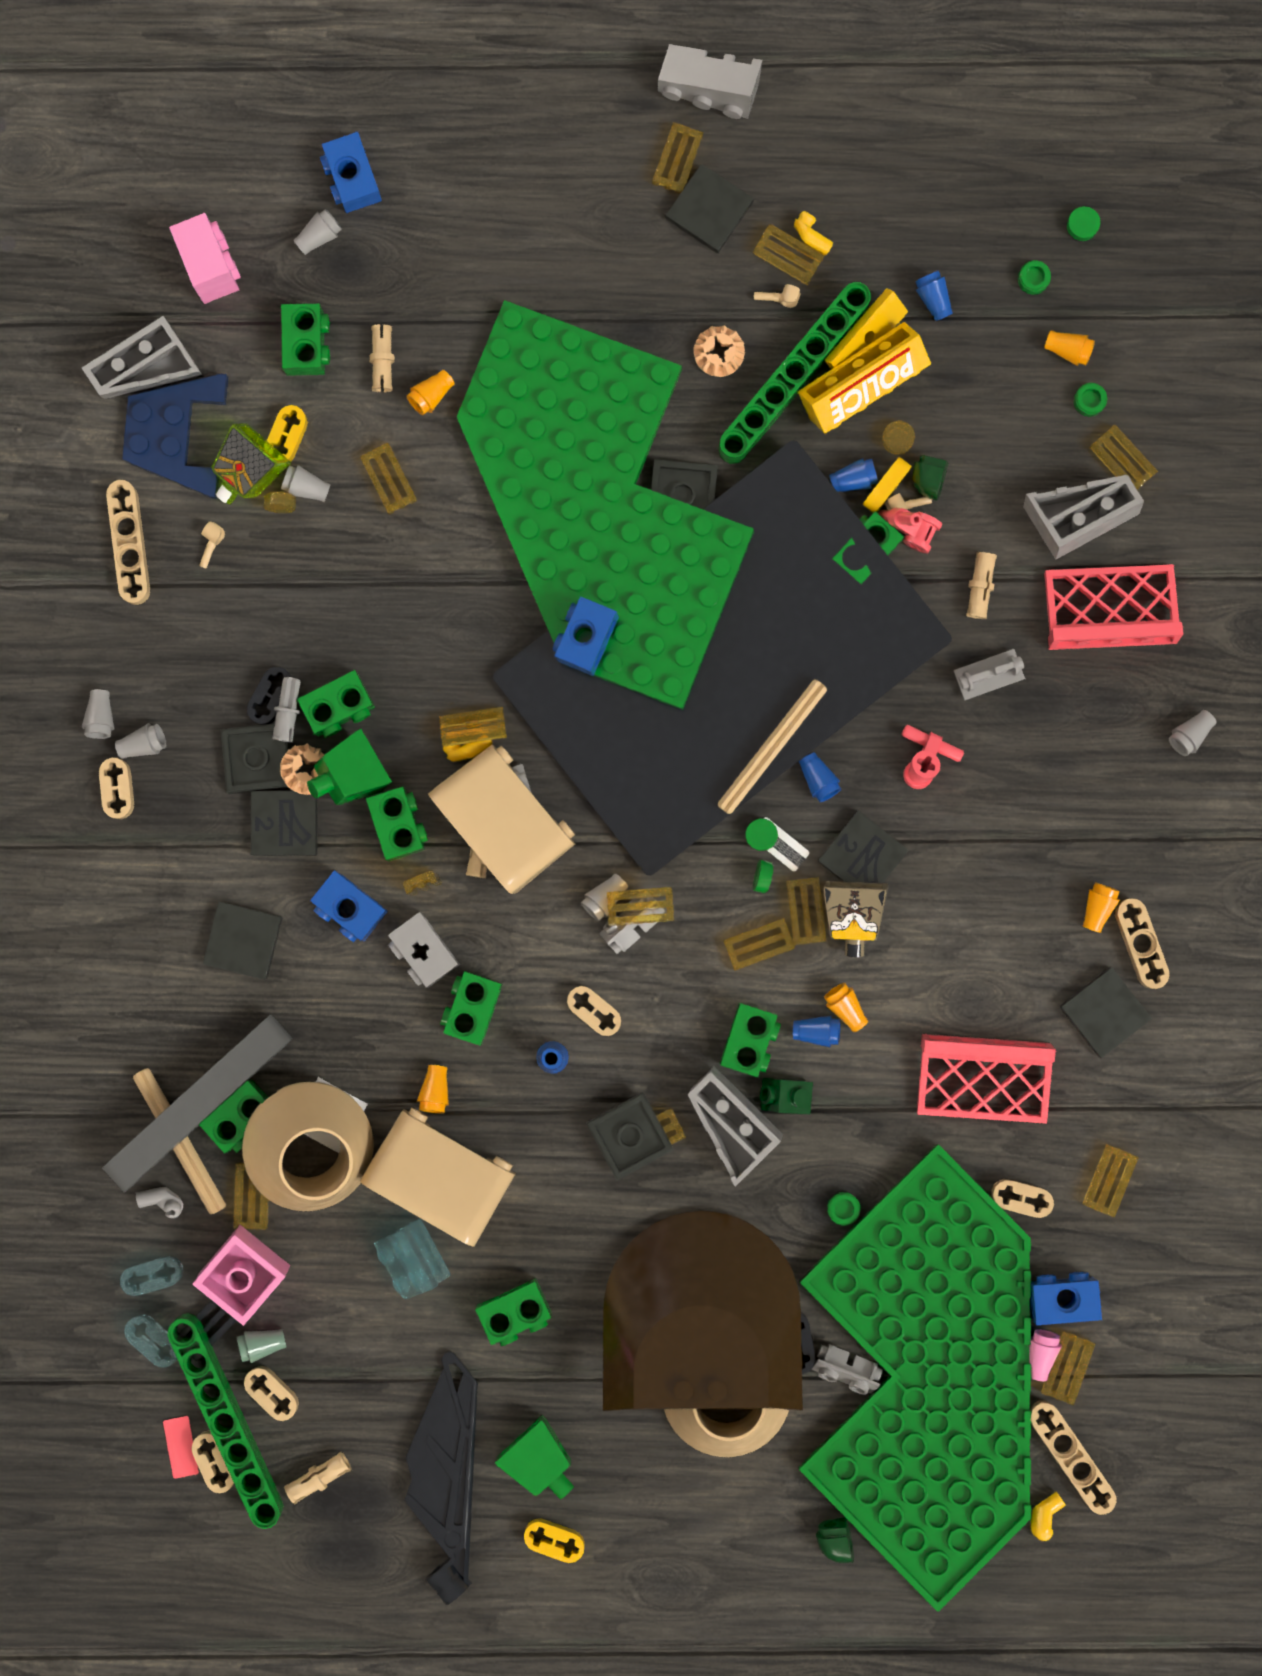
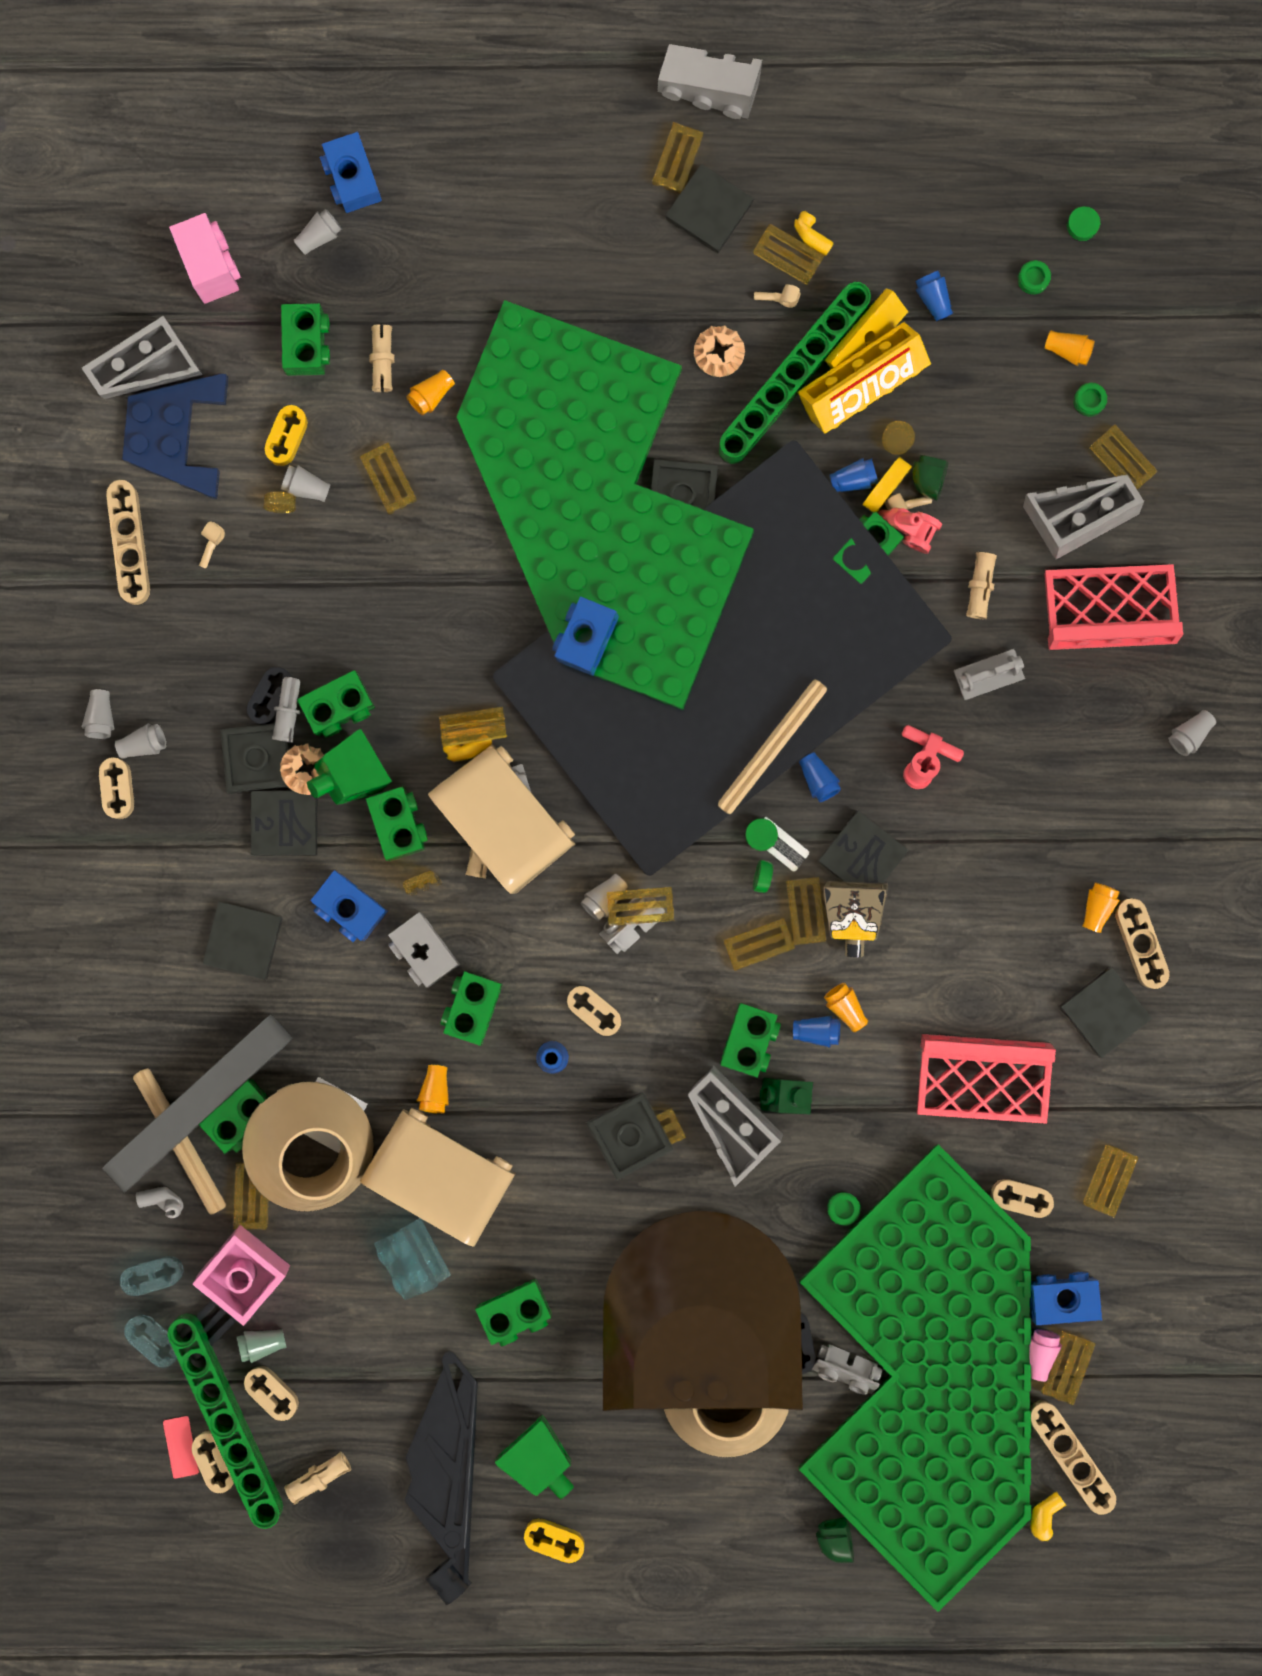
(246, 464): torso -> none

